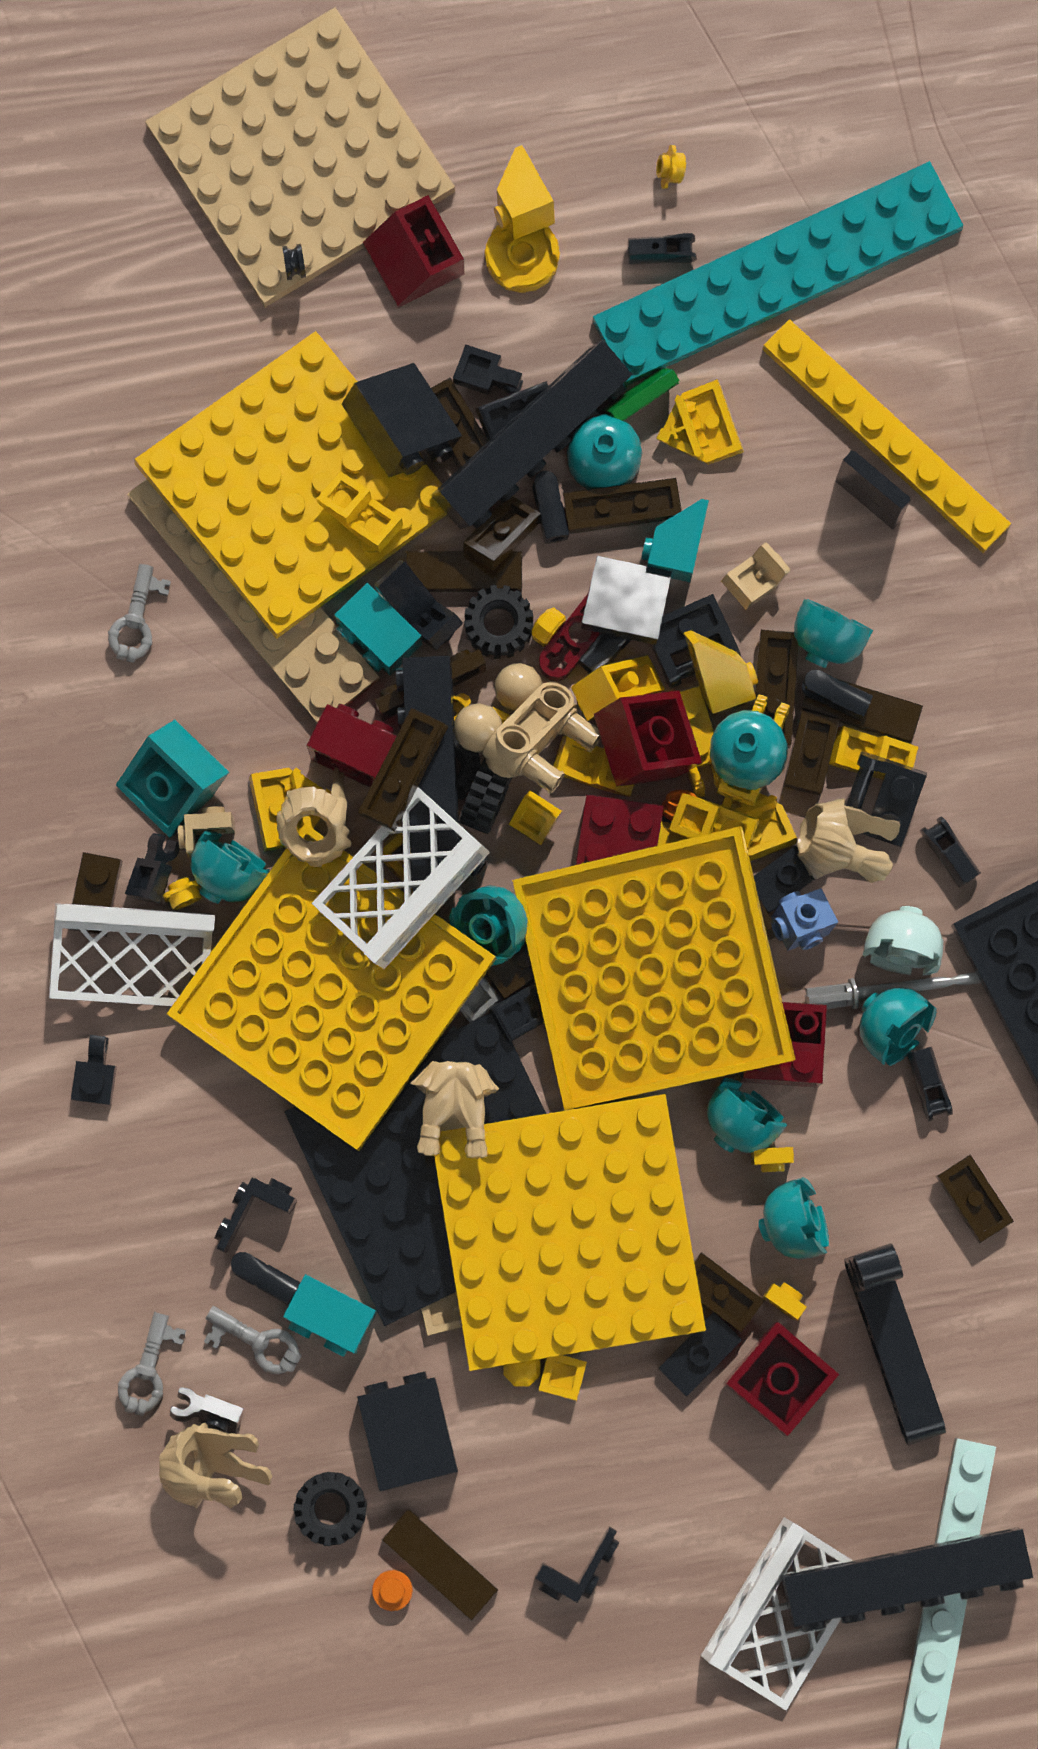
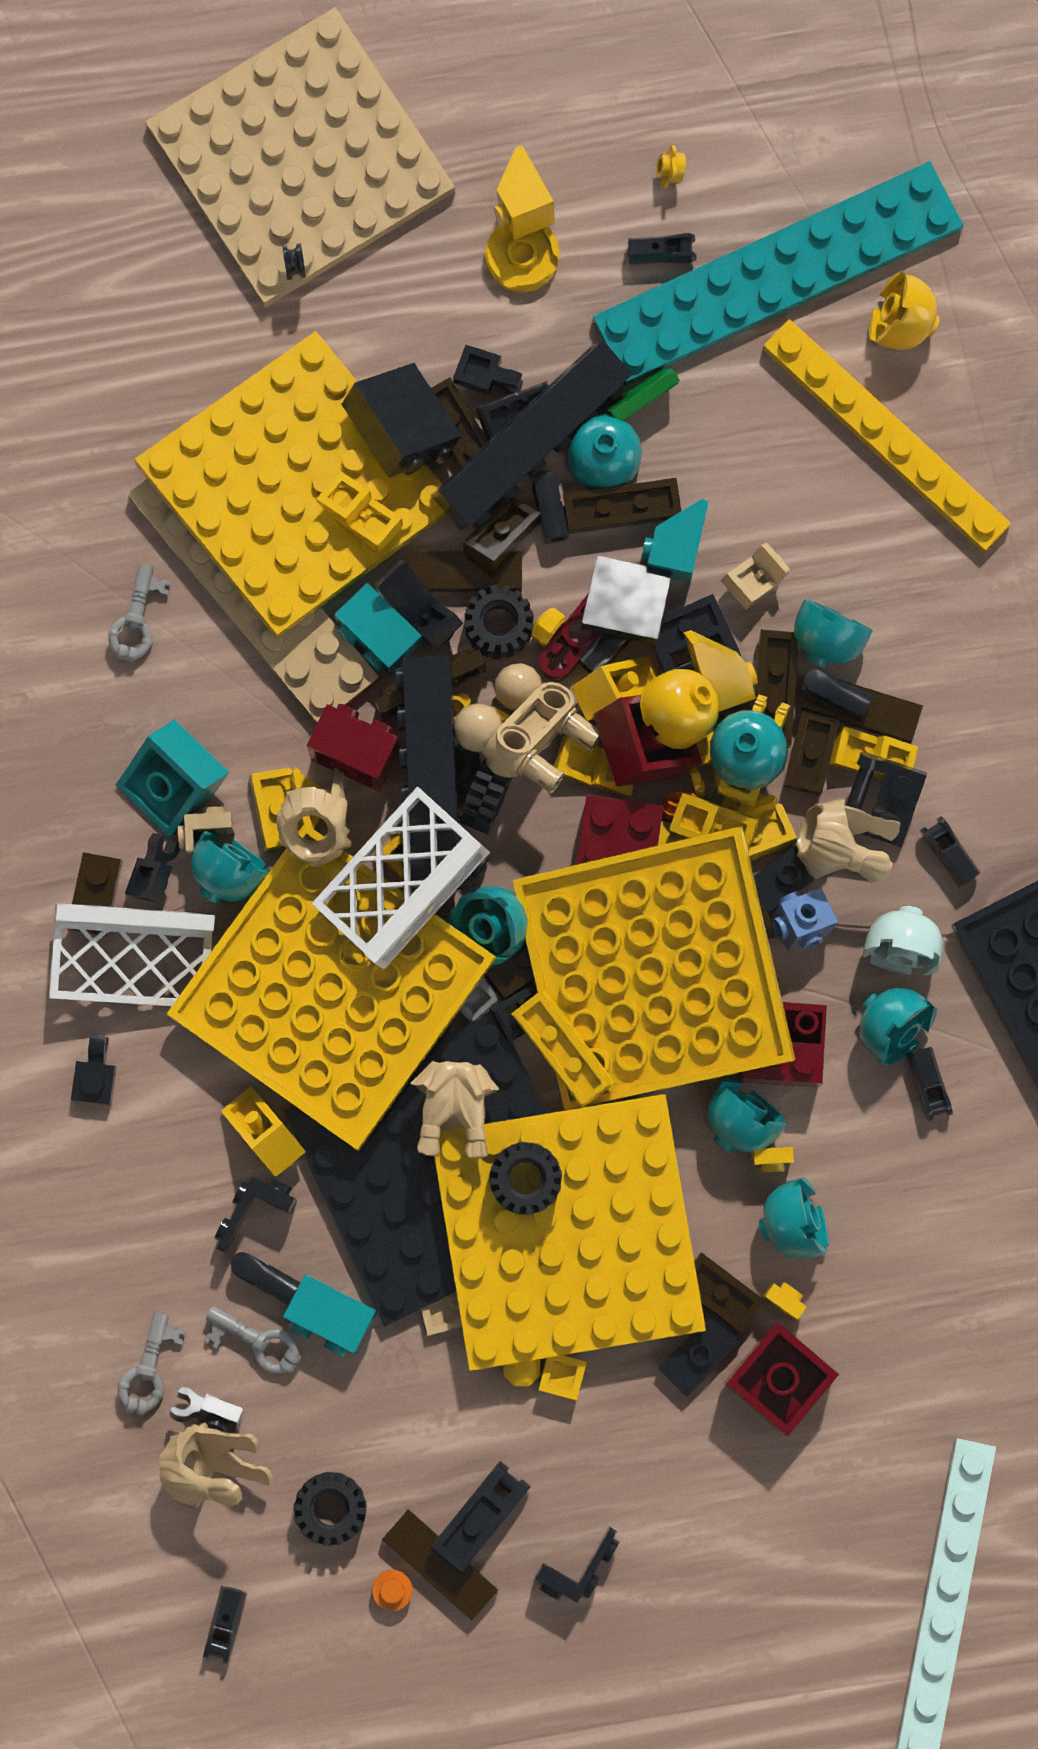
(182, 893): yellow plate -> none
(227, 1618): none -> black bar
(263, 1131): none -> yellow slope
(403, 769): dark brown tile -> none
(407, 1431): black brick -> none
(414, 252): dark red slope -> none
(478, 1518): none -> black plate
(535, 817): yellow plate -> none
(550, 1178): none -> black tyre
(563, 1048): none -> yellow tile
(680, 707): none -> yellow cylinder
(702, 425): yellow slope -> none
(751, 1604): white fence -> none
(848, 993): light grey piece -> none
(872, 489): black tile -> none
(894, 1343): black beam -> none
(906, 314): none -> yellow cylinder
(906, 1578): black brick -> none
(974, 1198): dark brown plate -> none

